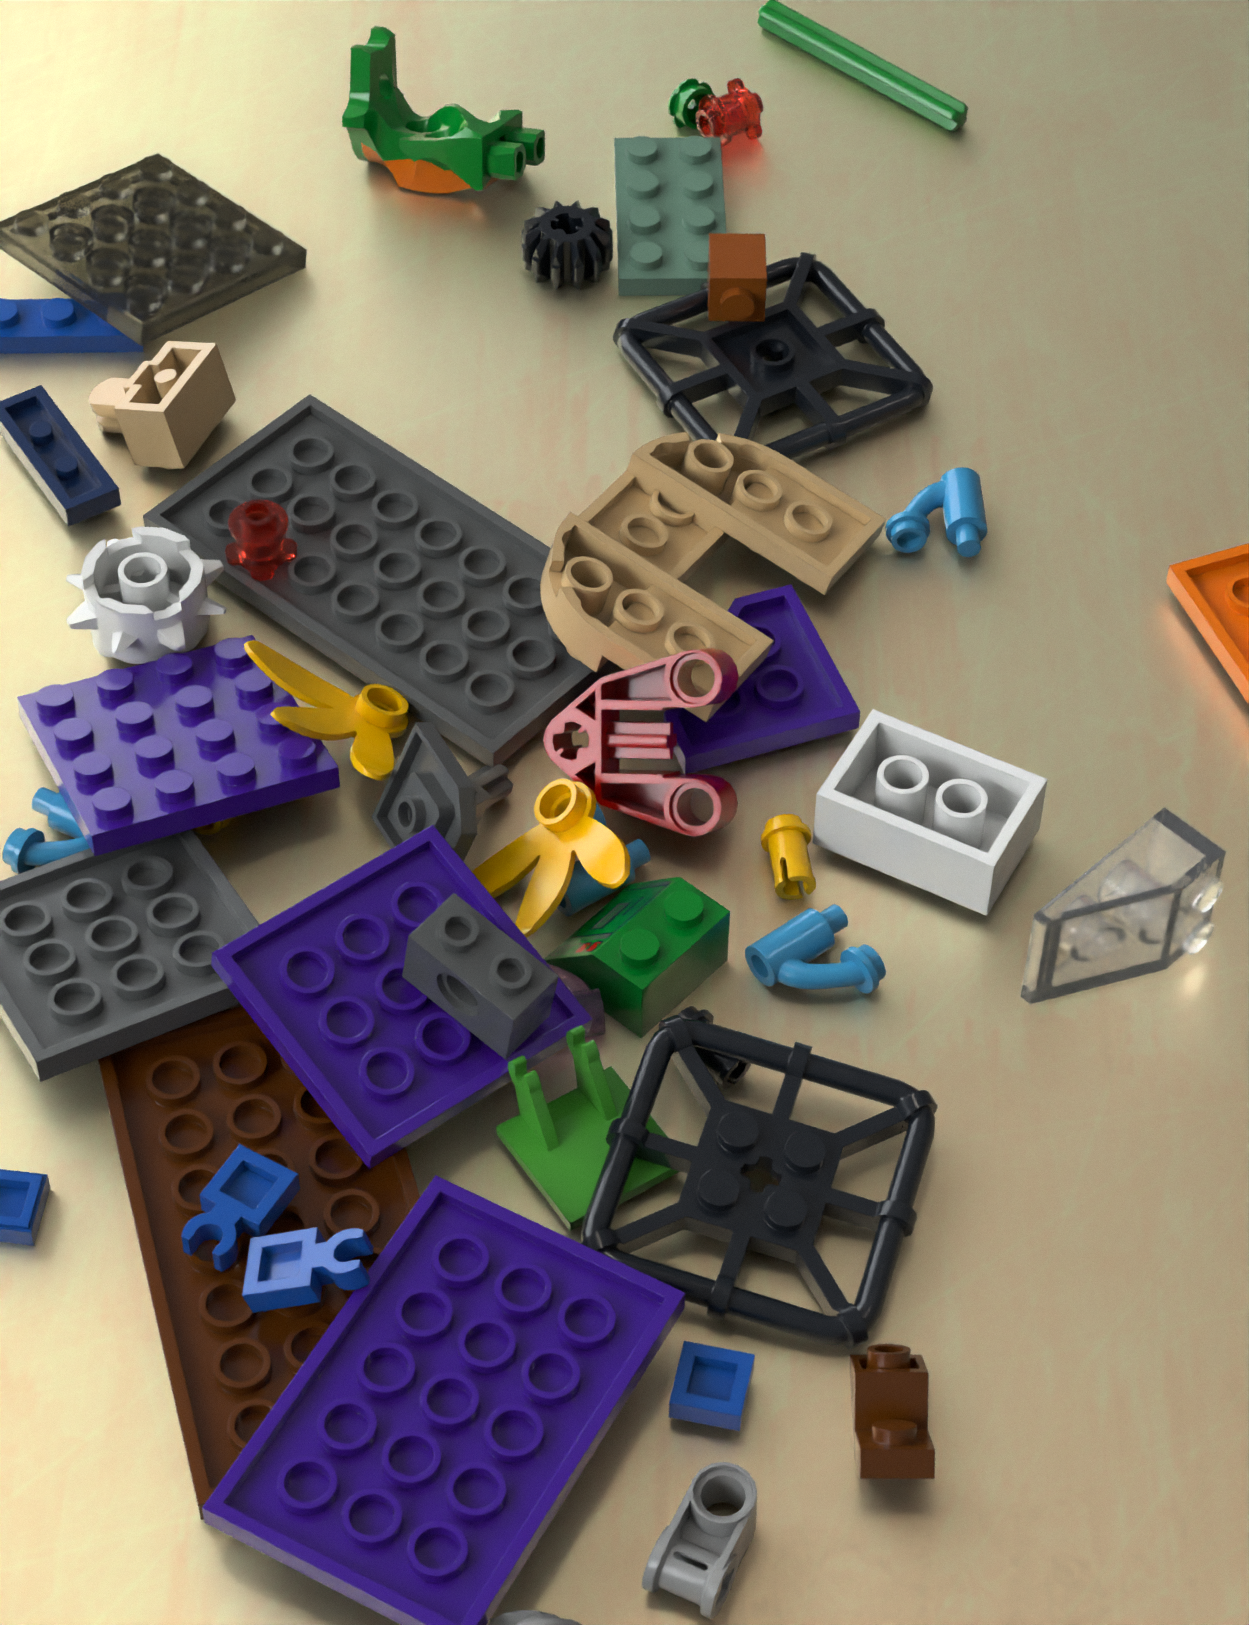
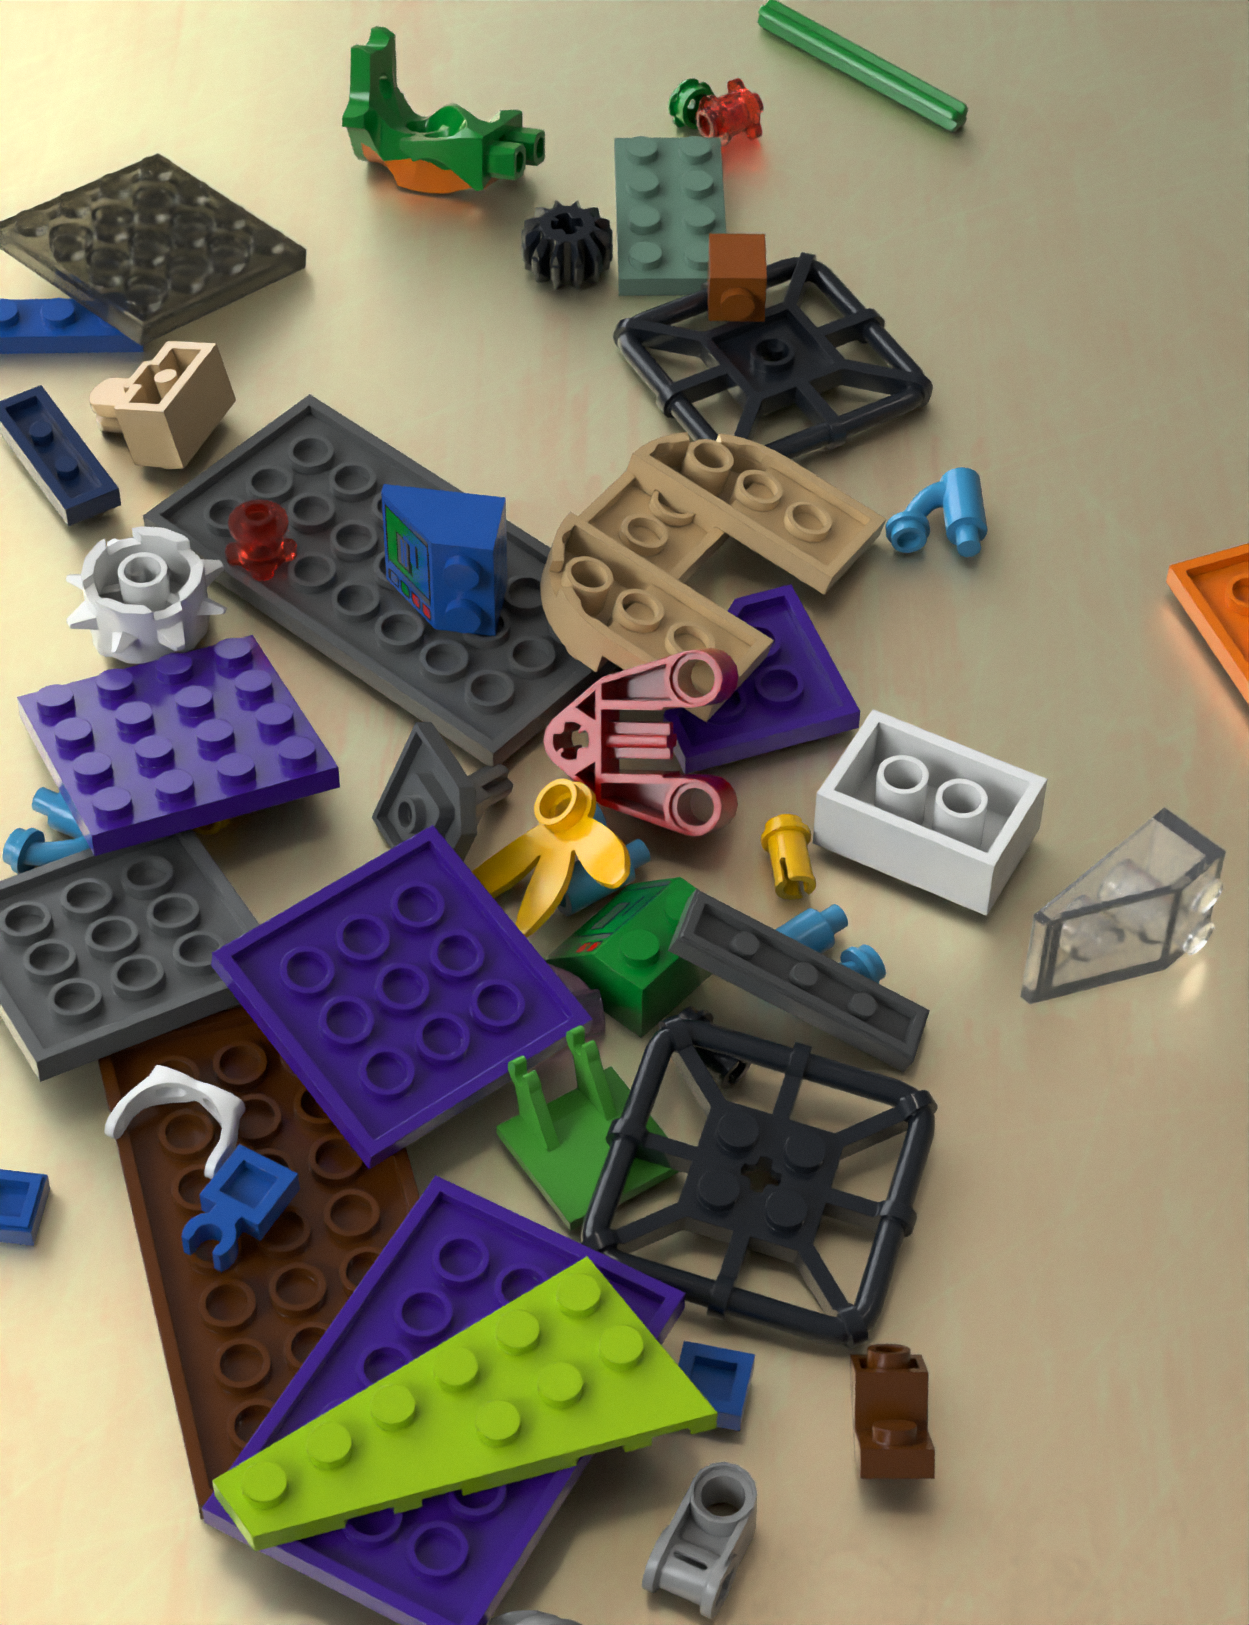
(171, 1086): none -> white cap
(294, 1265): blue plate -> none
(369, 717): yellow plant -> none
(447, 555): none -> blue slope
(479, 975): dark grey brick -> none
(487, 1408): none -> lime wing
(799, 980): none -> dark grey tile

